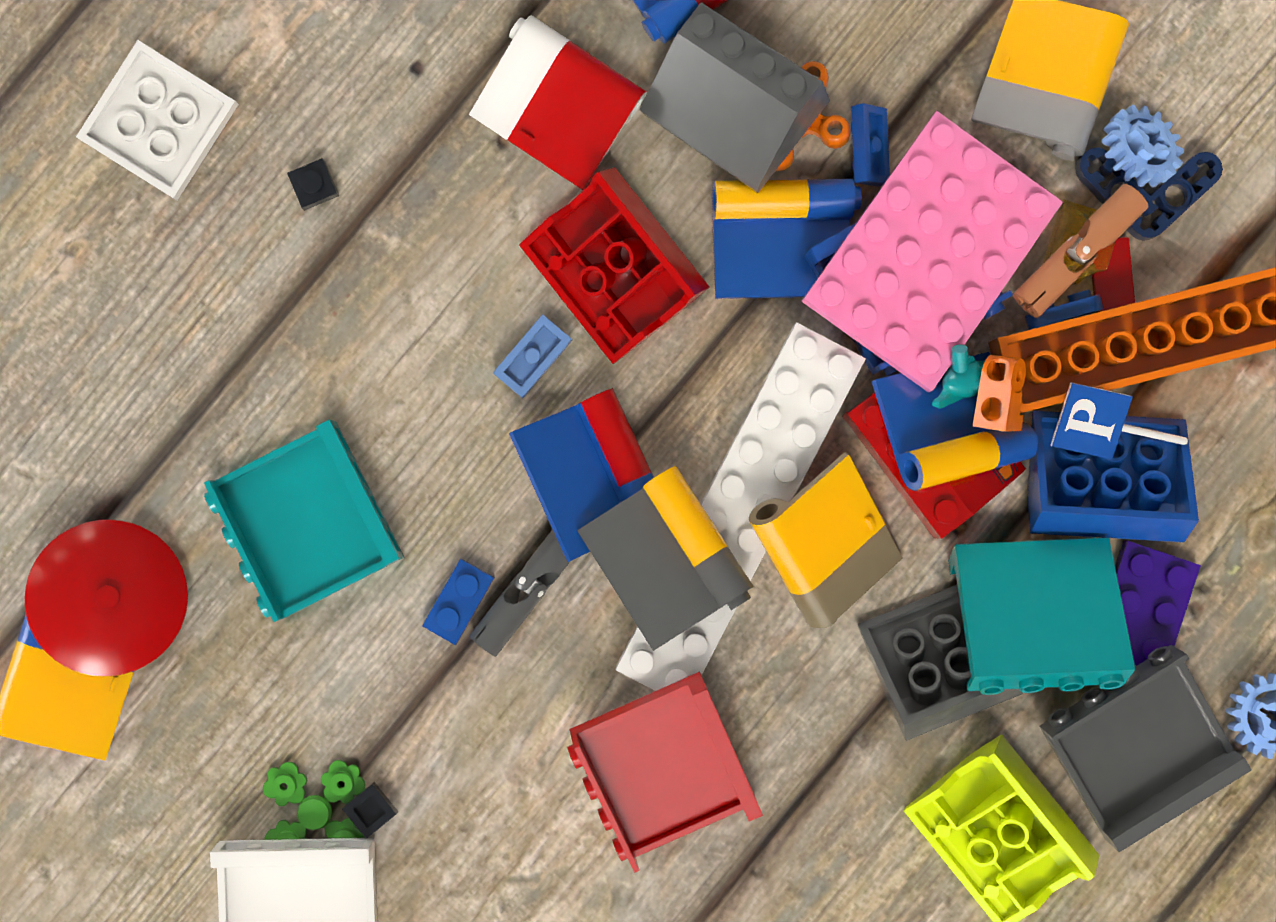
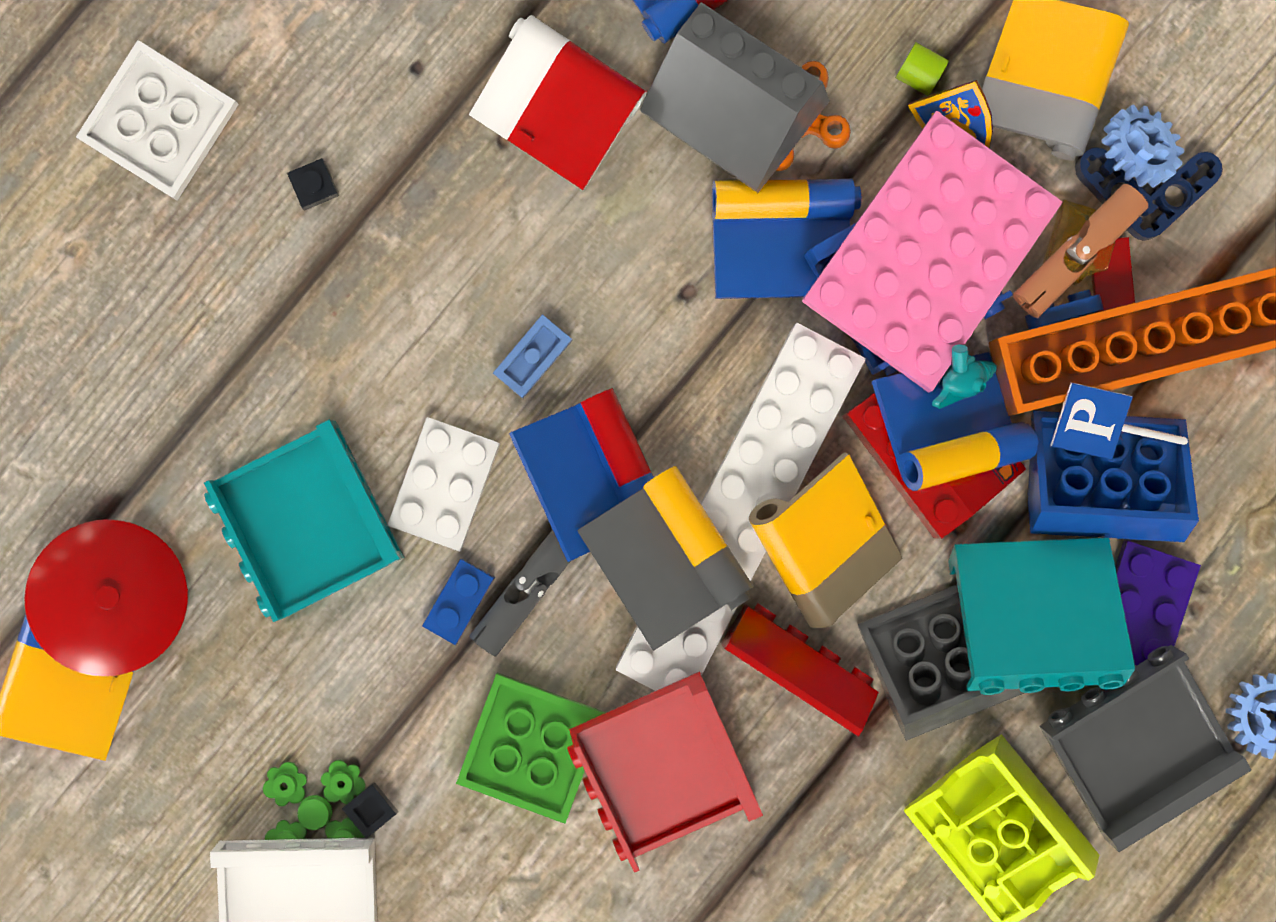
(443, 484): none -> white plate
(523, 750): none -> bright green plate
(613, 265): red piece -> none
(800, 668): none -> red slope
(870, 144): blue plate -> none
(922, 69): none -> lime brick
(963, 106): none -> shield
(1000, 394): orange leg -> none

